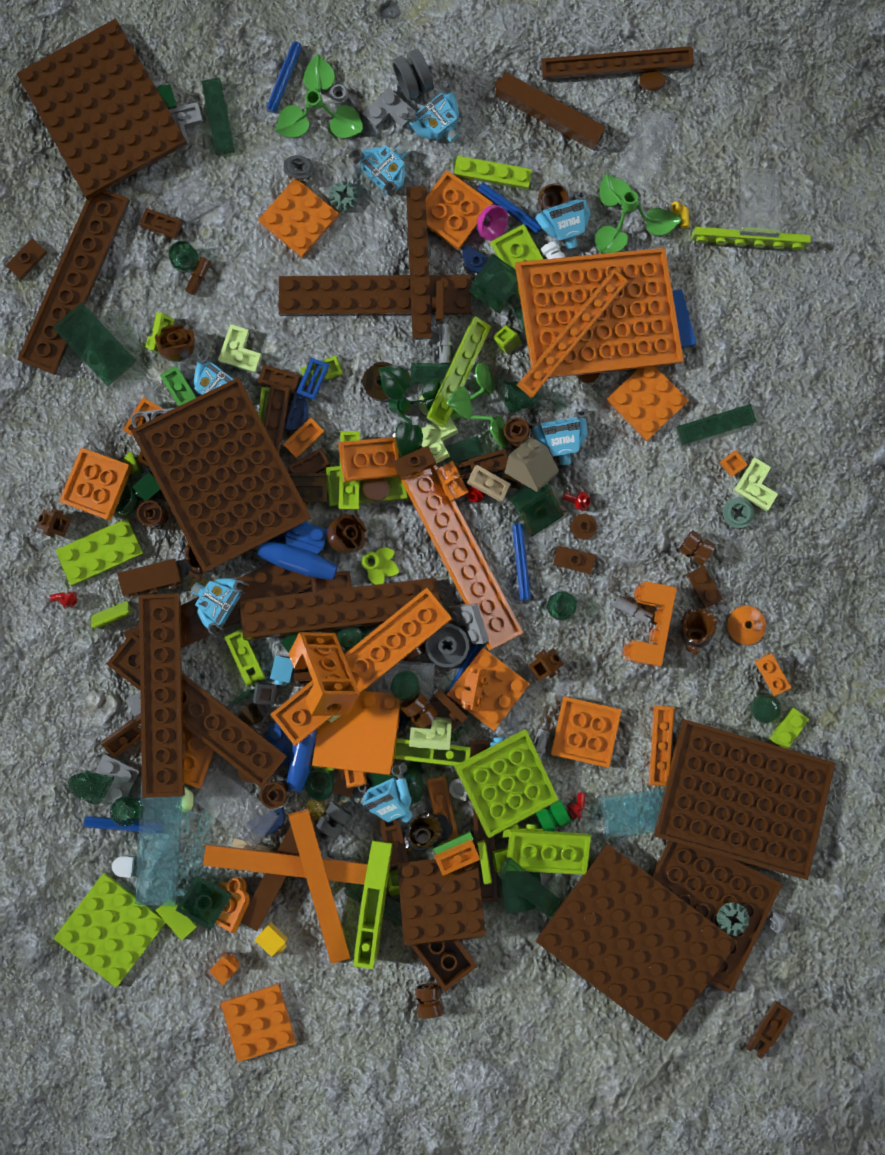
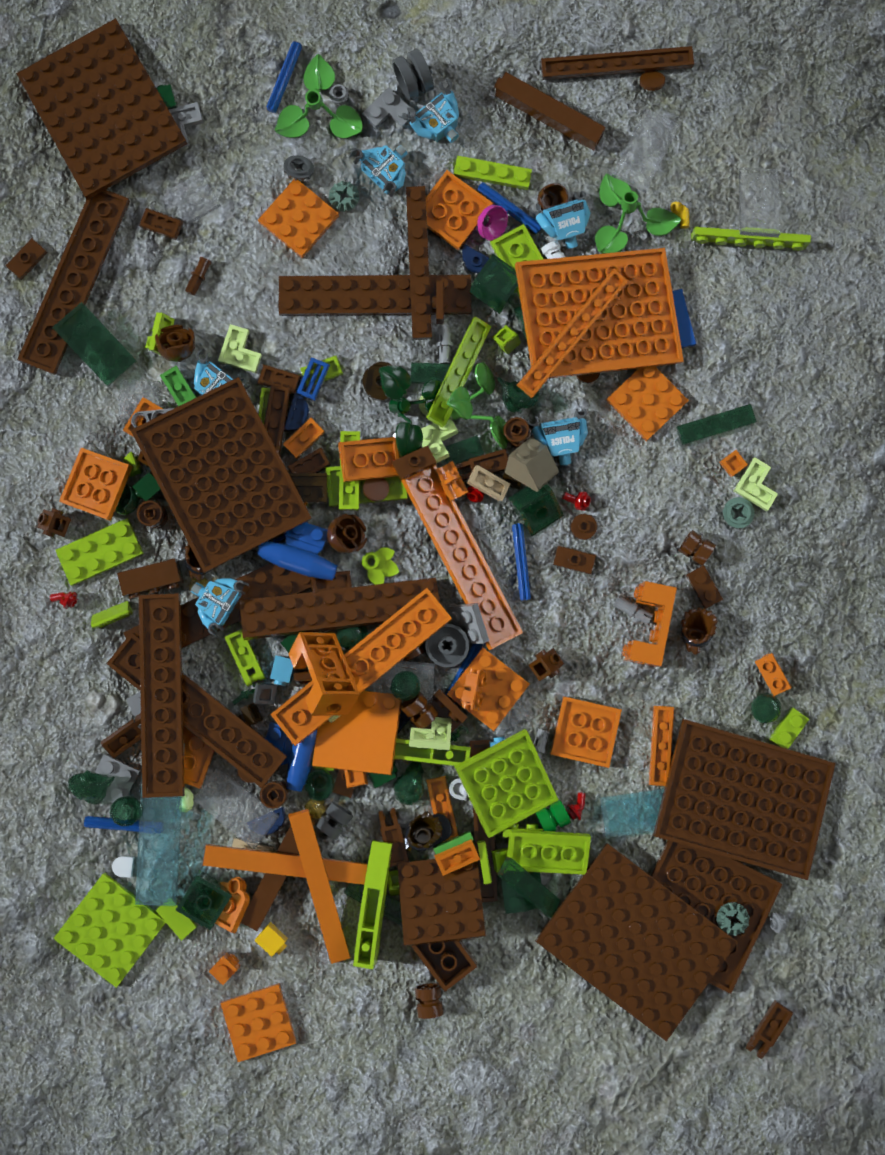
(183, 256): clear green hair -> none
(218, 116): clear green tile -> none
(390, 798): medium azure torso -> none
(561, 606): clear green hair -> none
(738, 630): orange dish -> none

